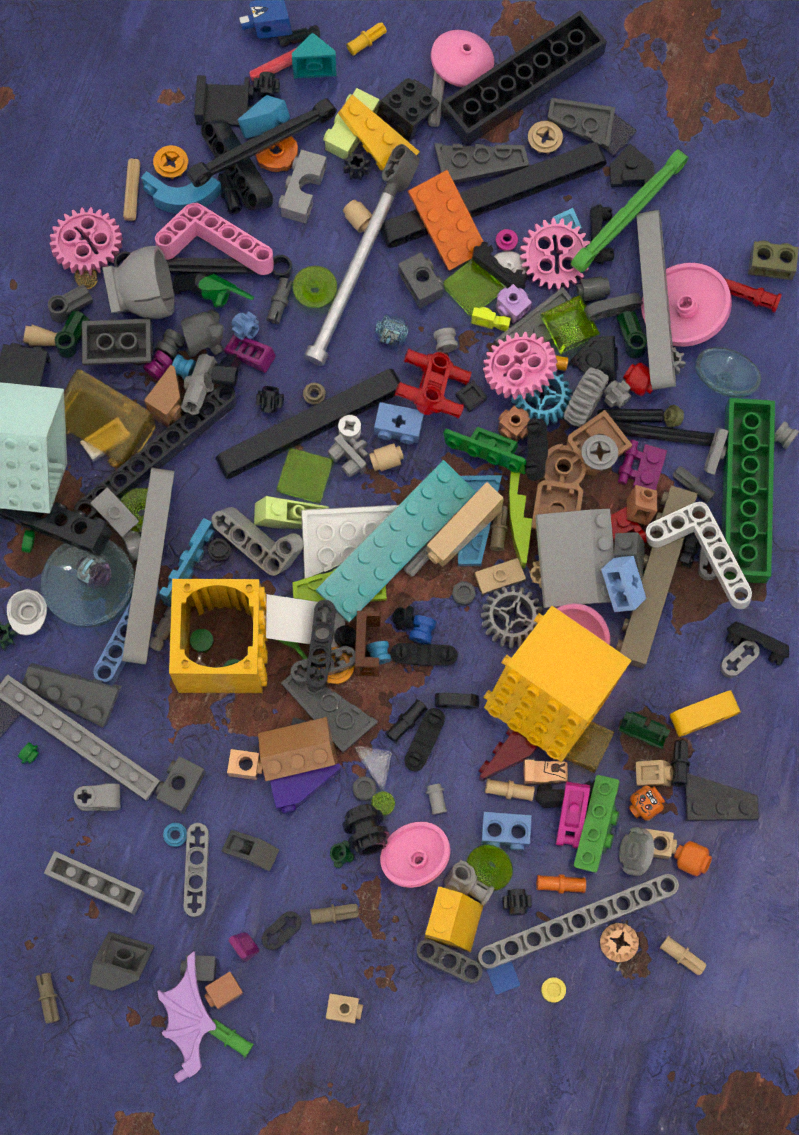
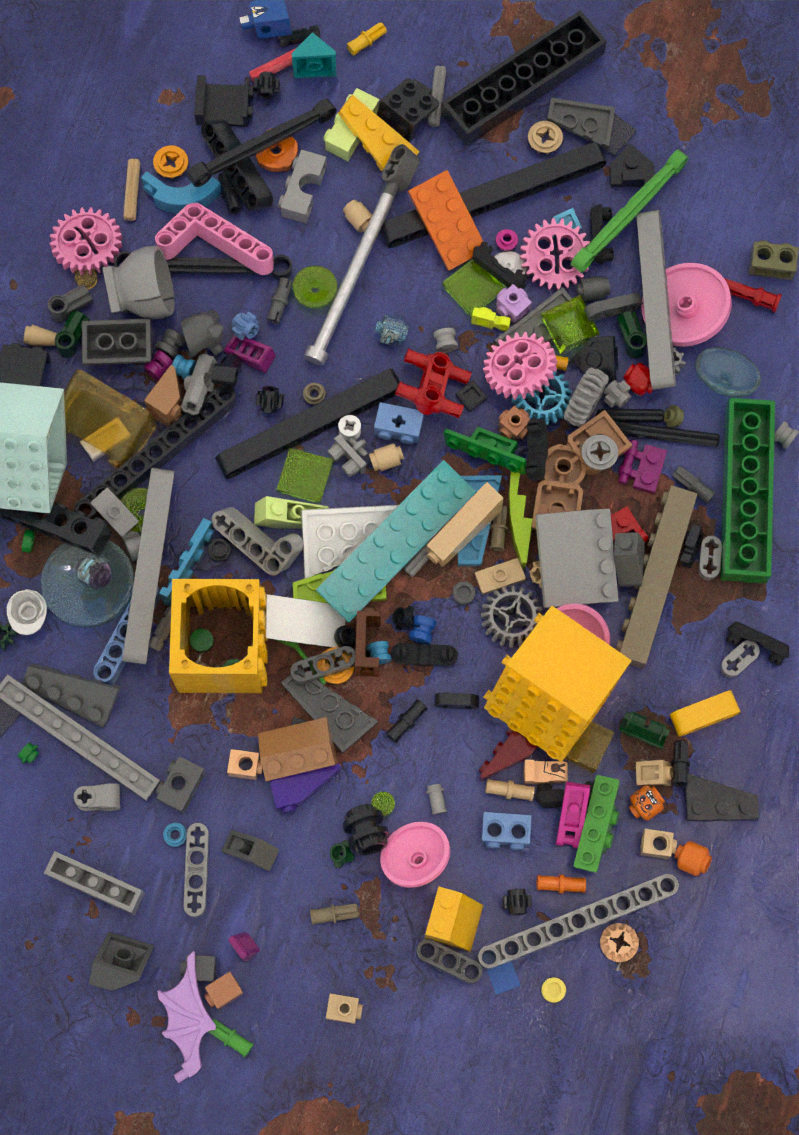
(47, 998): dark tan axle -> none
(207, 286): green animal -> none
(263, 116): dark azure slope -> none
(277, 926): black beam -> none
(321, 644): black beam -> none
(361, 169): black gear -> none
(364, 788): dark grey tile -> none
(376, 762): clear slope -> none
(422, 292): dark grey brick -> none
(424, 739): black piece -> none
(455, 63): bright pink dish -> none
(464, 880): light grey connector -> none
(479, 161): dark grey wing -> none
(490, 876): clear neon green dish -> none
(623, 583): light blue brick -> none
(636, 851): light grey tile -> none
(641, 505): nougat brick -> none
(683, 956): tan axle -> none
(709, 546): white beam -> none
(717, 450): light grey plate -> none

